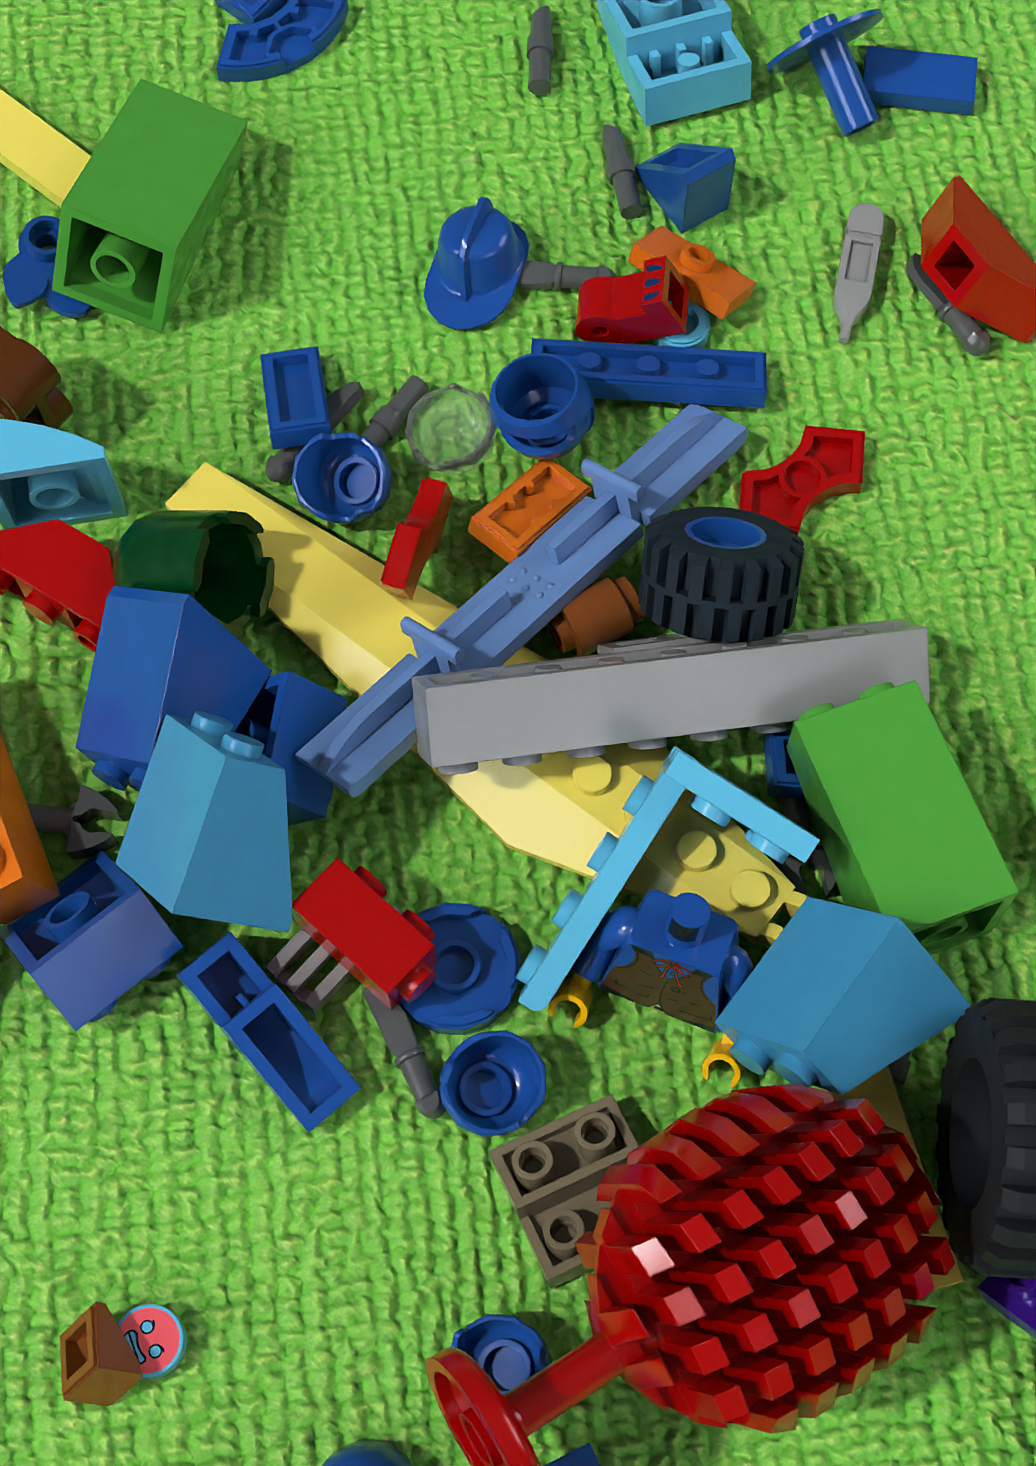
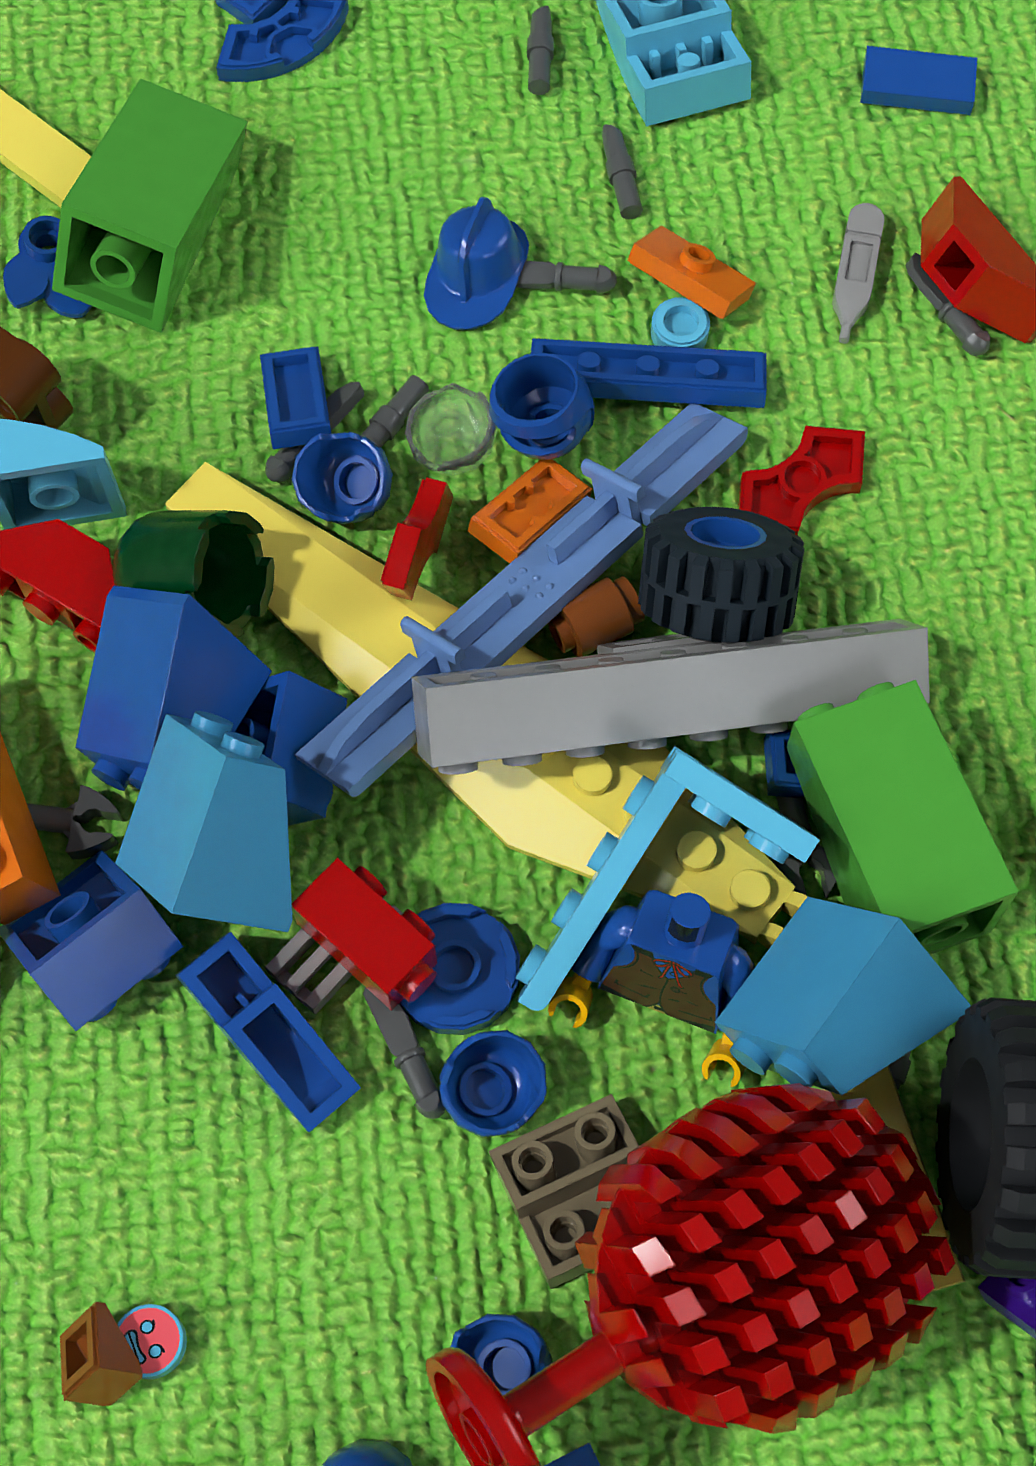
(633, 305): red leg -> none
(689, 182): blue slope -> none
(827, 48): blue piece -> none

